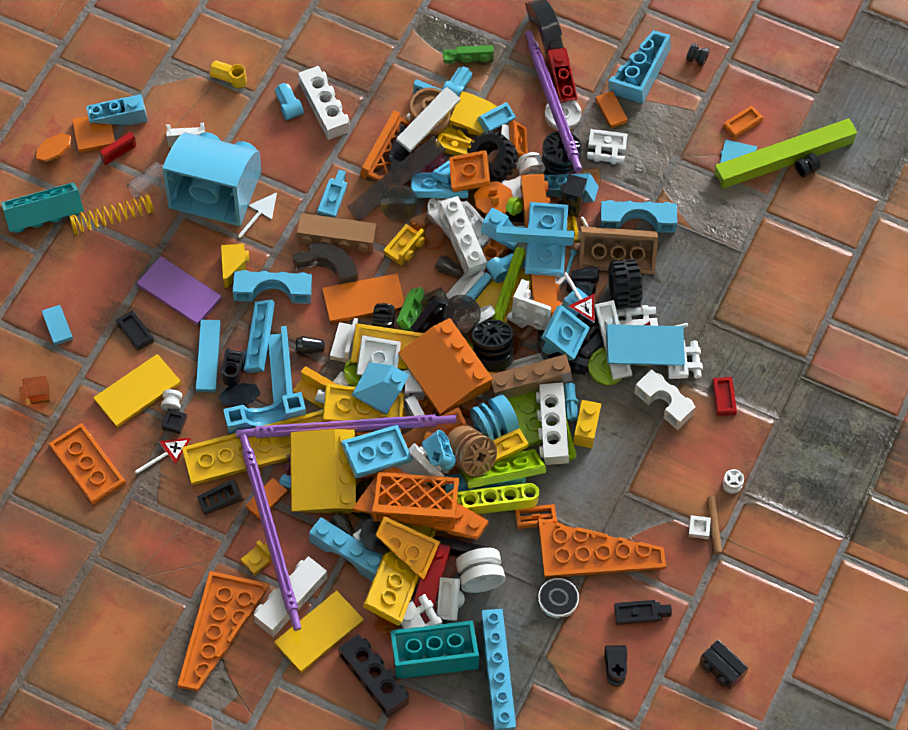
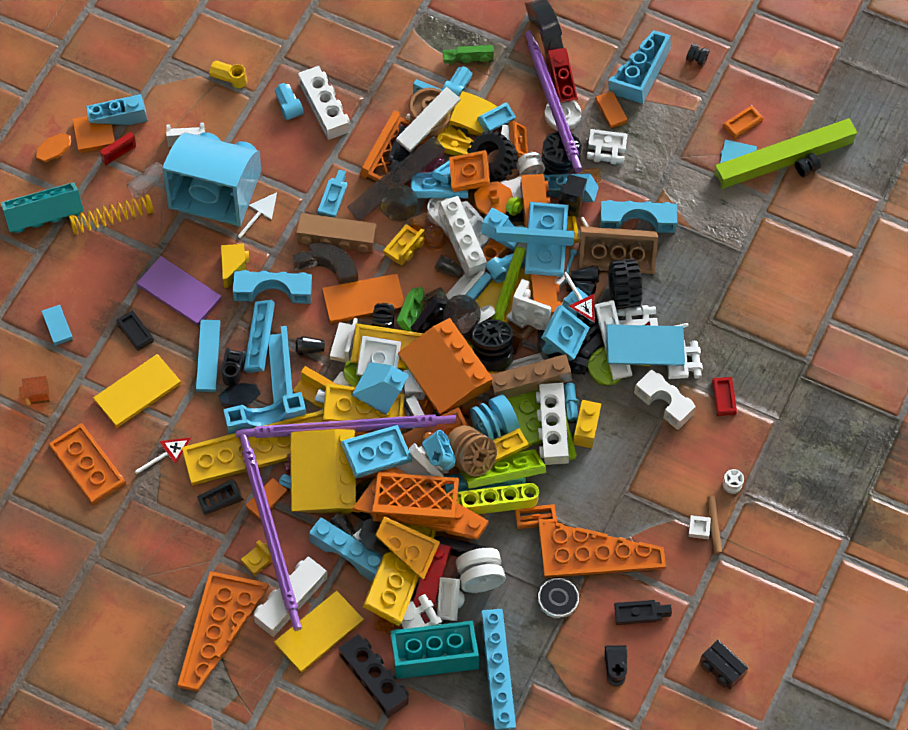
(171, 400): white wheel -> none
(174, 421): black plate -> none

